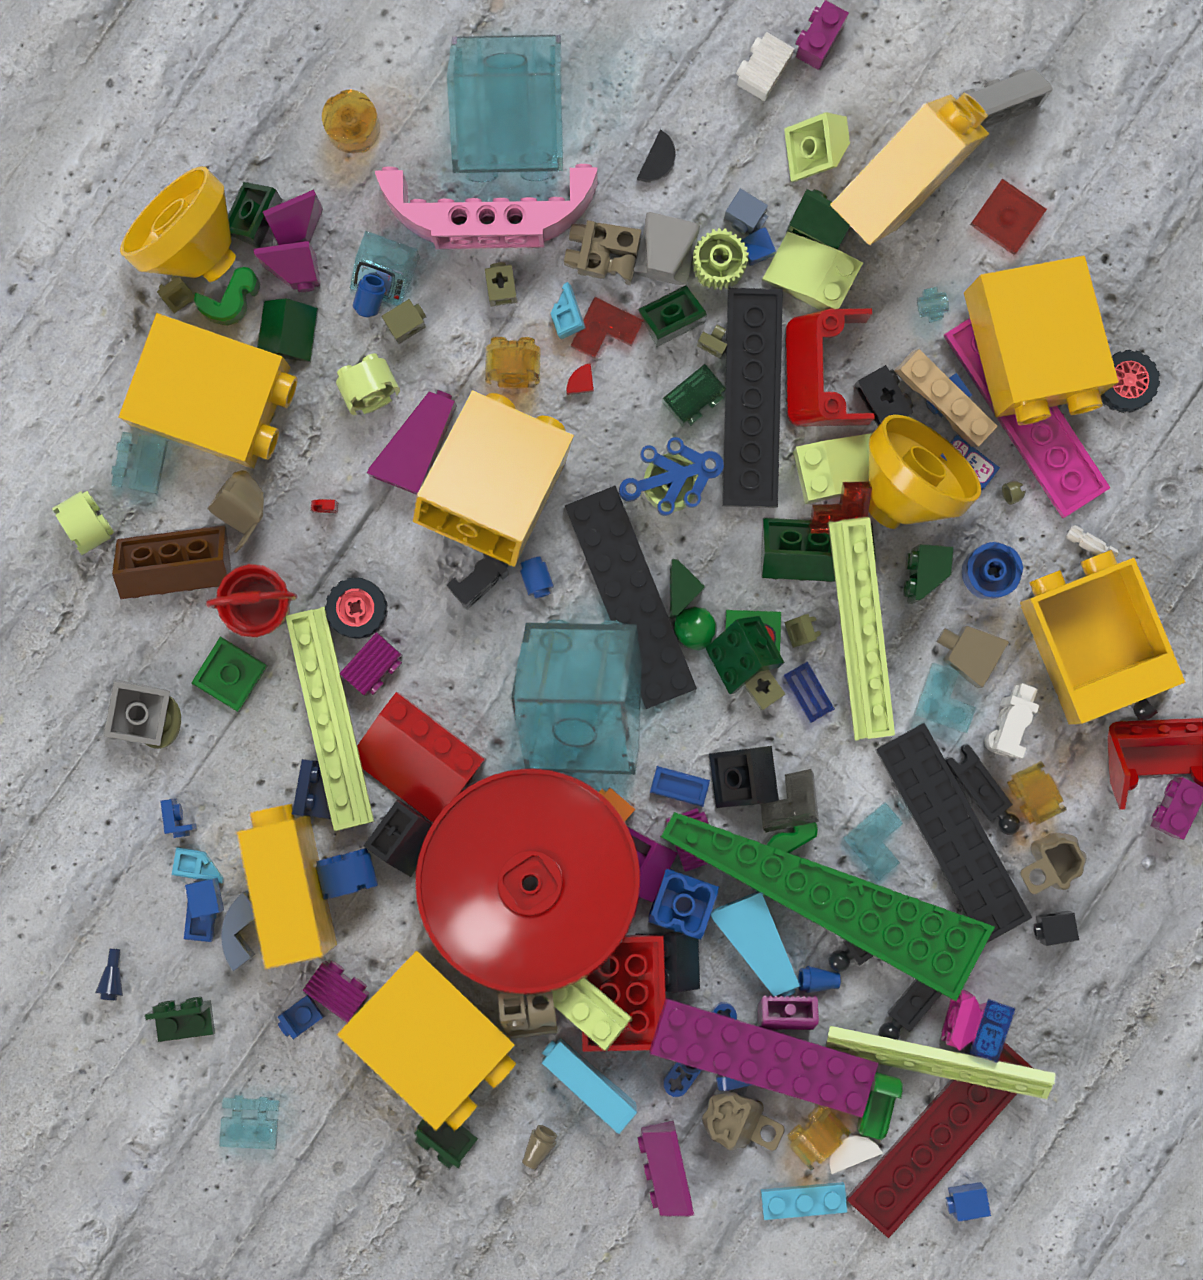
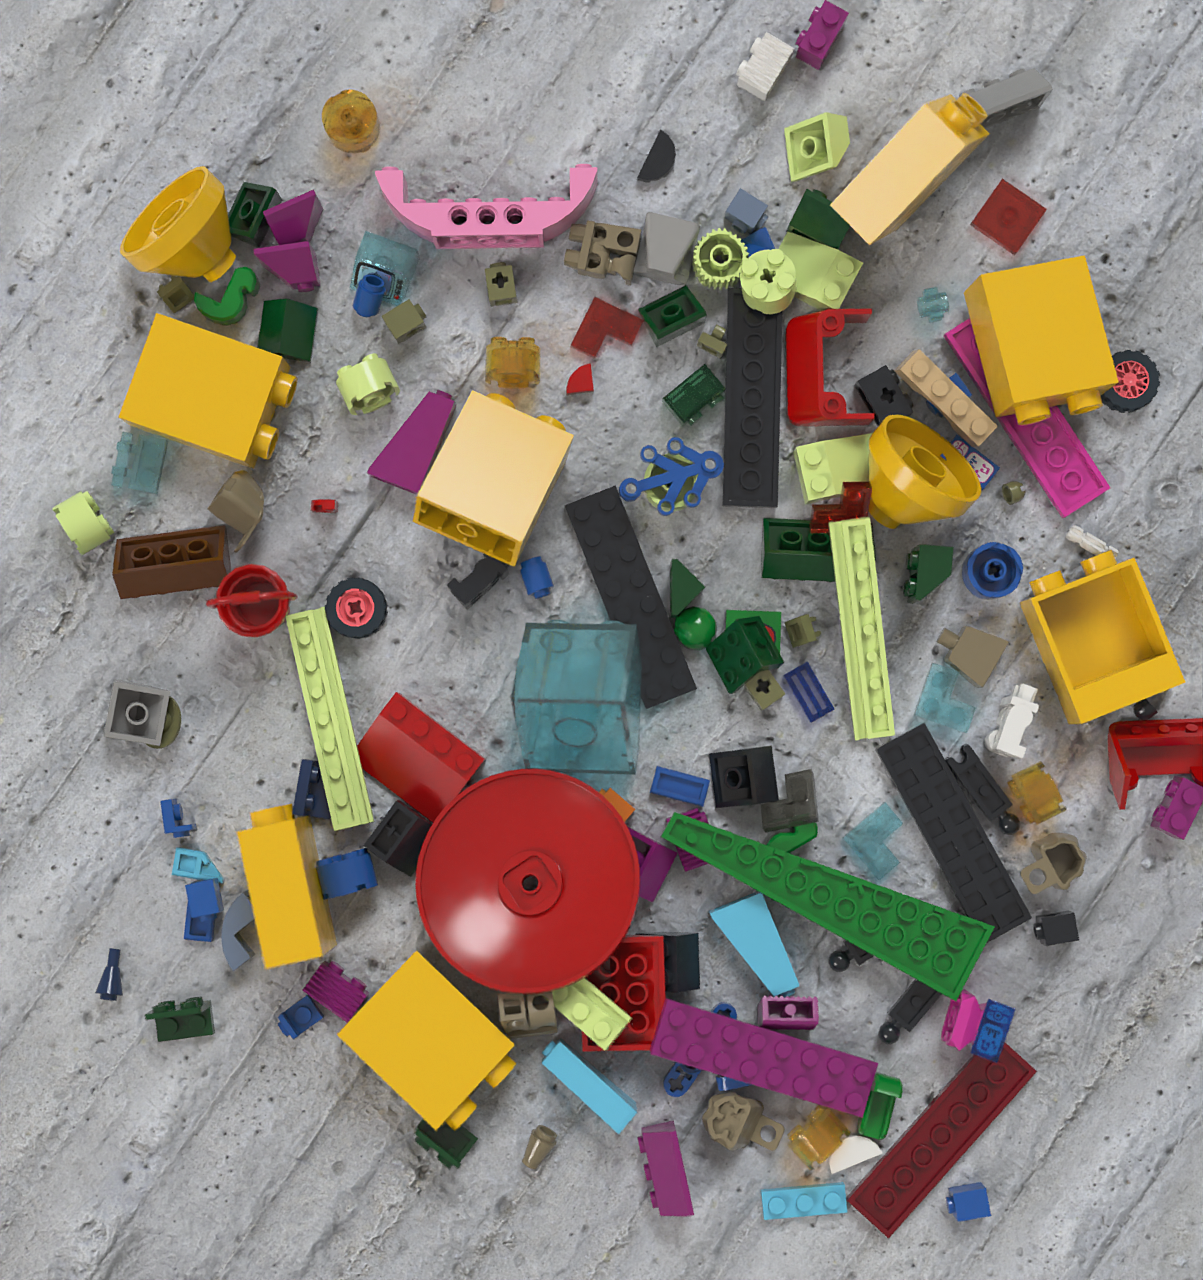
(229, 674): green tile -> none
(249, 1132): clear light blue plate -> none
(372, 665): magenta brick -> none
(506, 106): clear light blue slope -> none
(566, 314): medium azure tile -> none
(683, 904): blue piece -> none
(764, 267): none -> yellowish green brick
(817, 980): blue cone -> none
(942, 1063): yellowish green plate -> none

